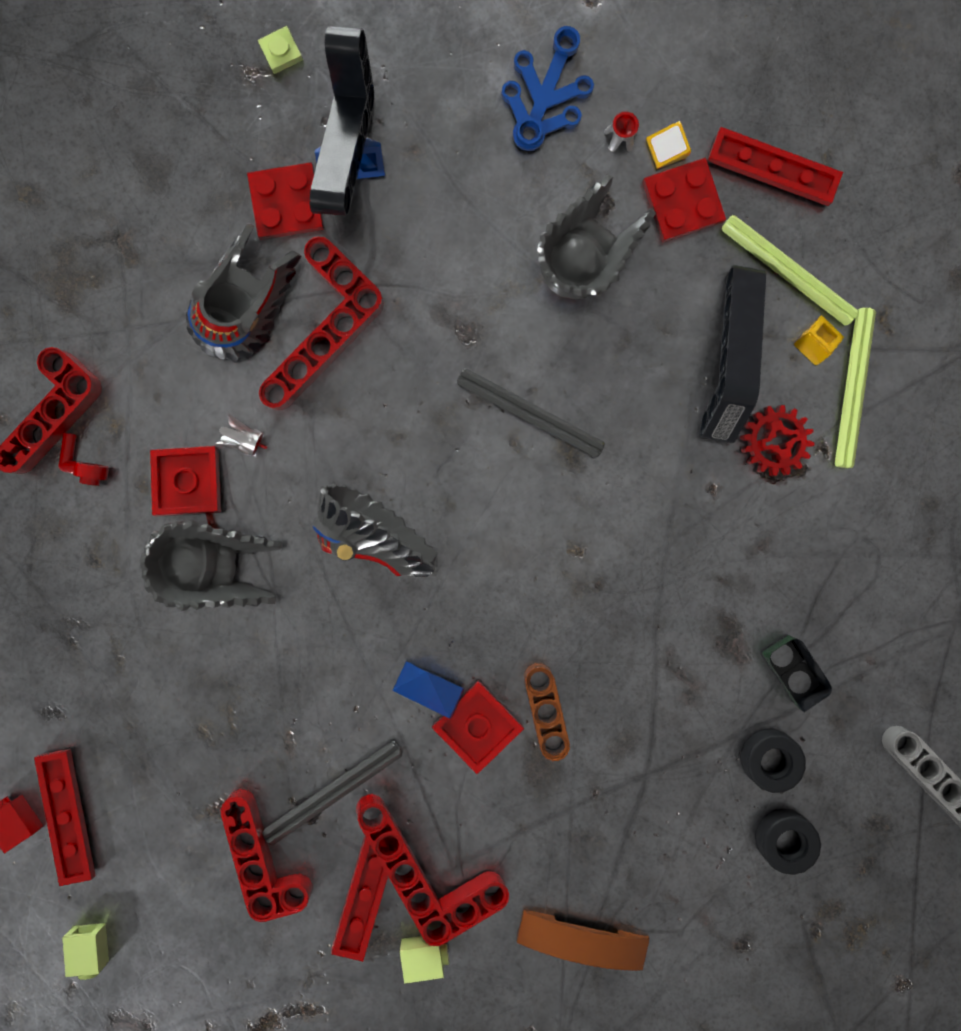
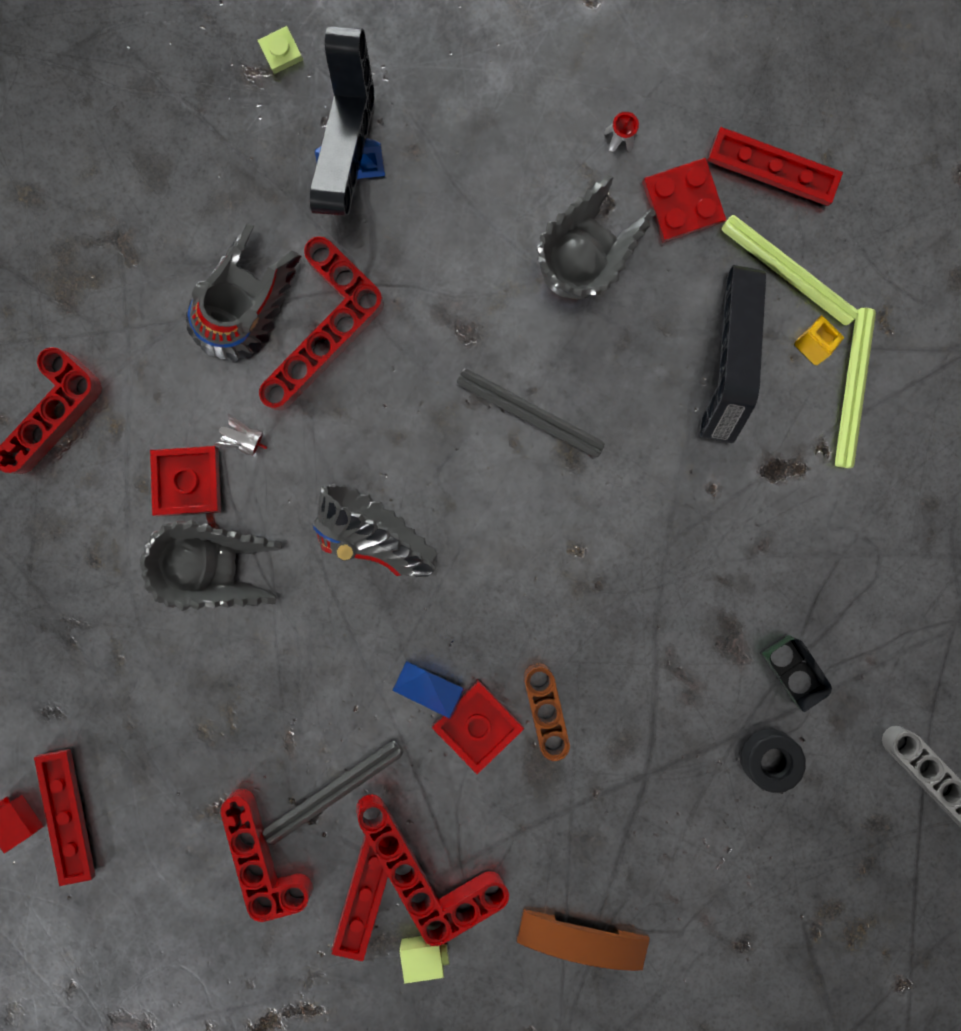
(85, 950): yellowish green brick -> none
(88, 472): red plate -> none
(283, 201): red plate -> none
(545, 95): blue plant -> none
(668, 145): slope -> none
(774, 428): red gear -> none
(801, 857): black tyre -> none

